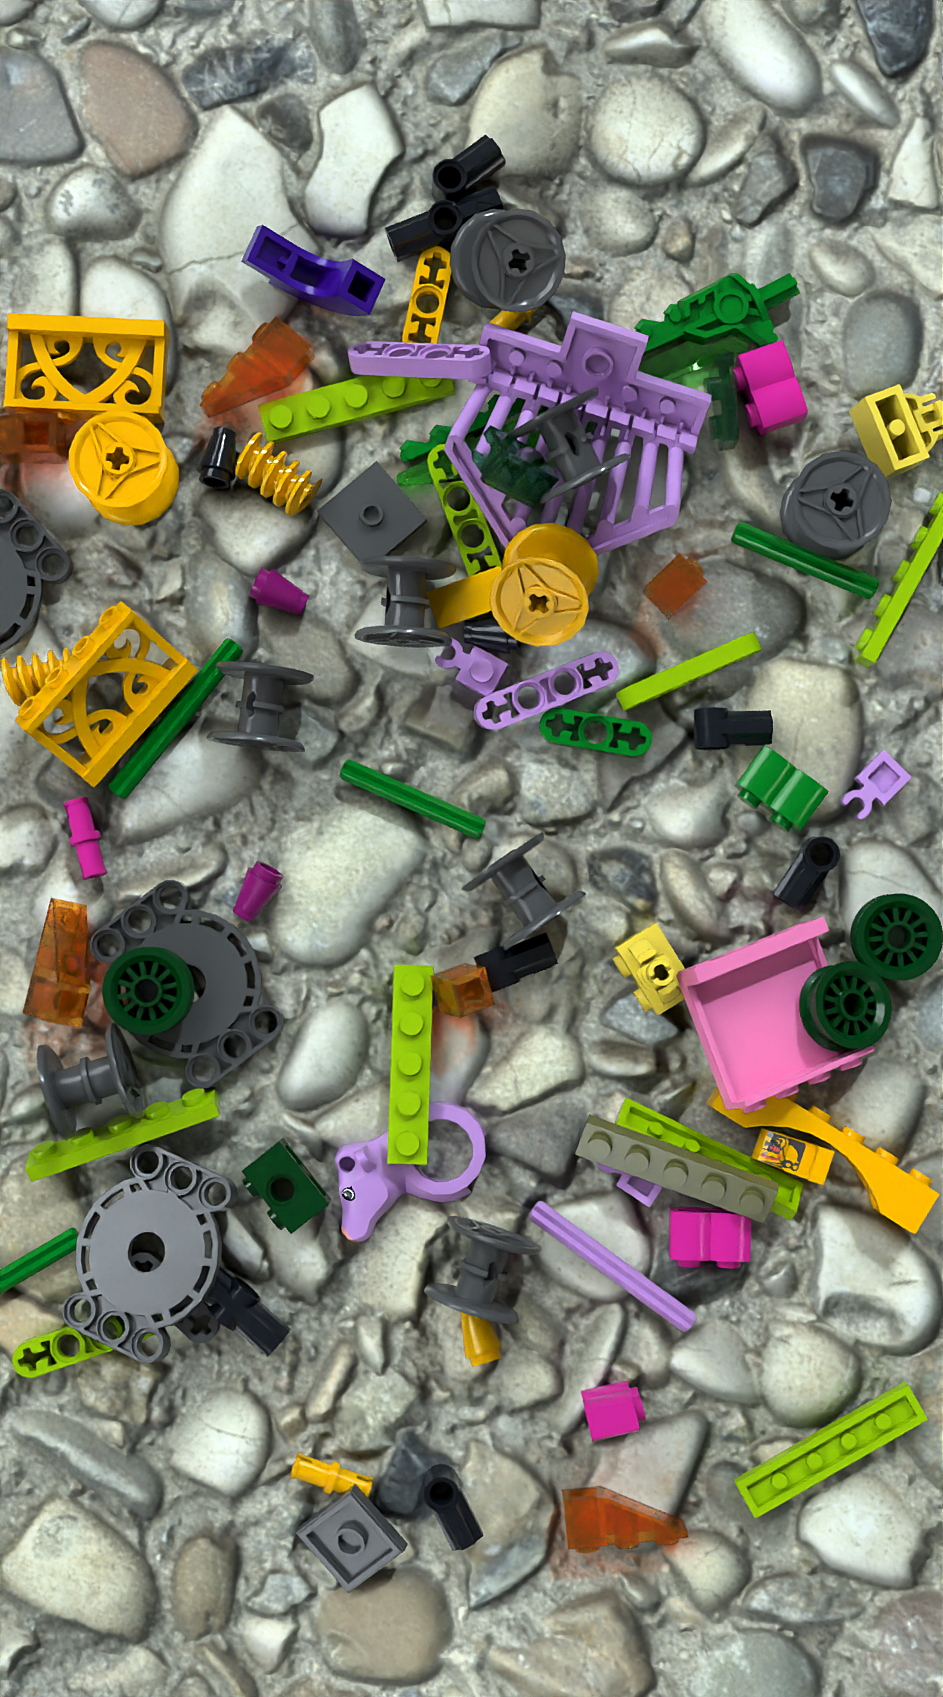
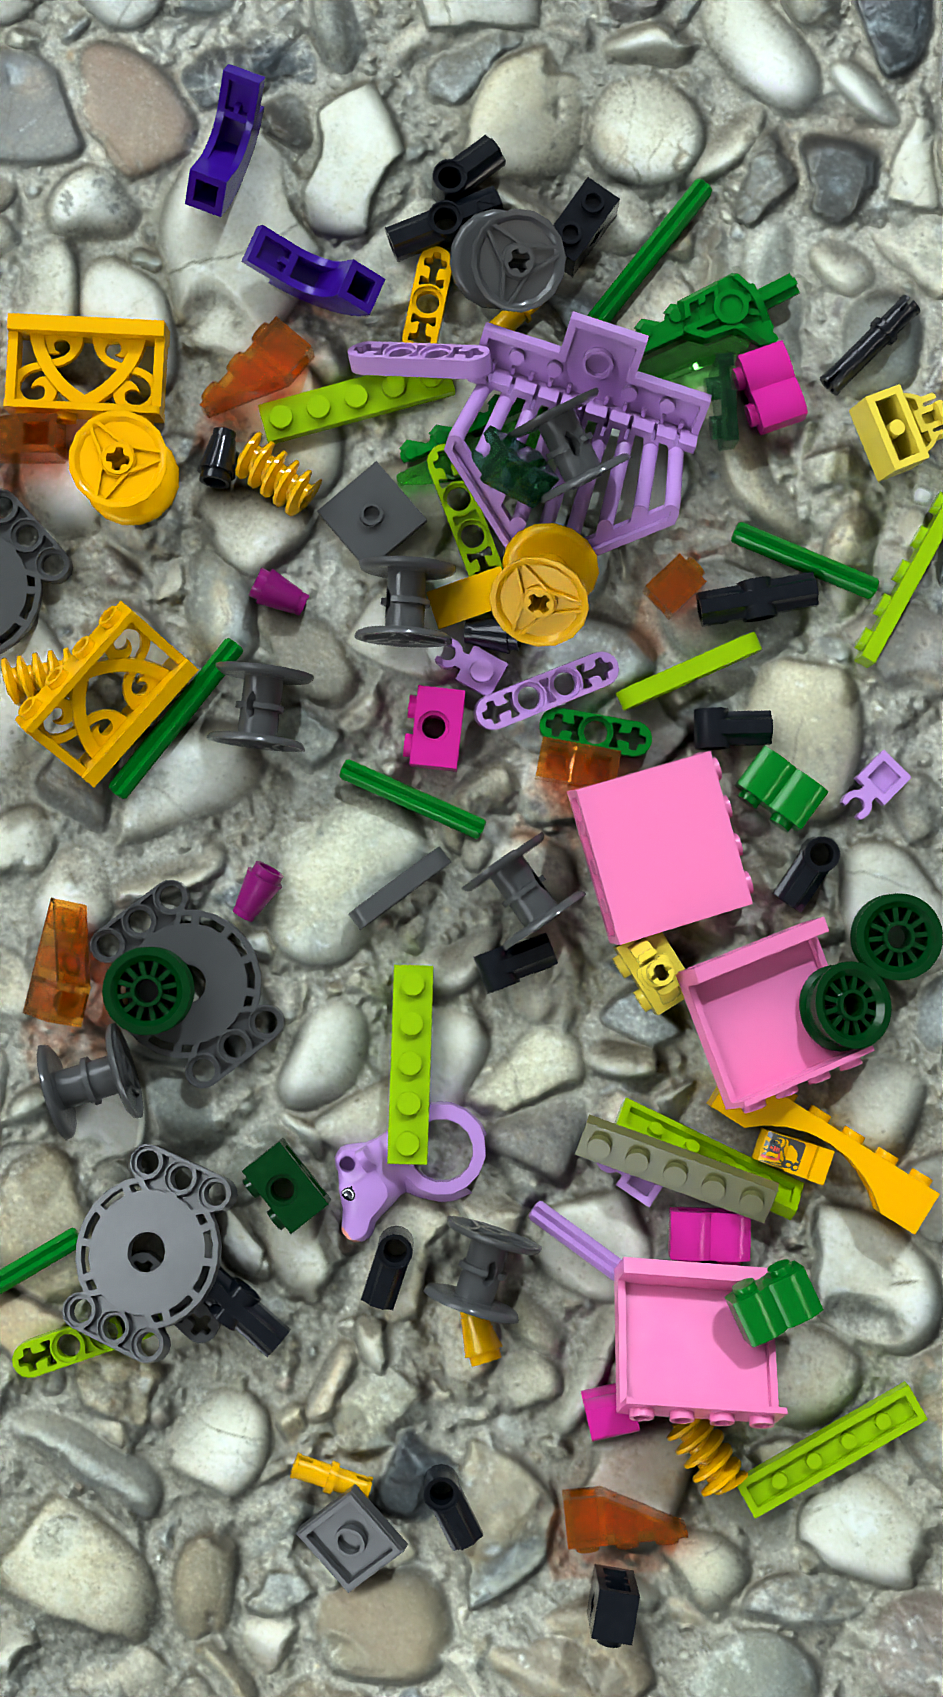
(85, 838): dark pink pin -> none
(122, 1133): lime plate -> none
(231, 144): none -> dark purple arch
(387, 1270): none -> black piece
(399, 888): none -> dark grey beam
(439, 704): none -> dark pink brick
(462, 990): clear orange brick -> none
(575, 763): none -> clear orange brick
(585, 222): none -> black brick
(613, 1606): none -> black brick
(651, 251): none -> green axle
(661, 847): none -> bright pink panel
(683, 1348): none -> bright pink panel
(709, 1455): none -> yellow piece
(757, 599): none -> black piece
(773, 1302): none -> green brick
(836, 504): dark grey piece -> none
(882, 332): none -> black pin

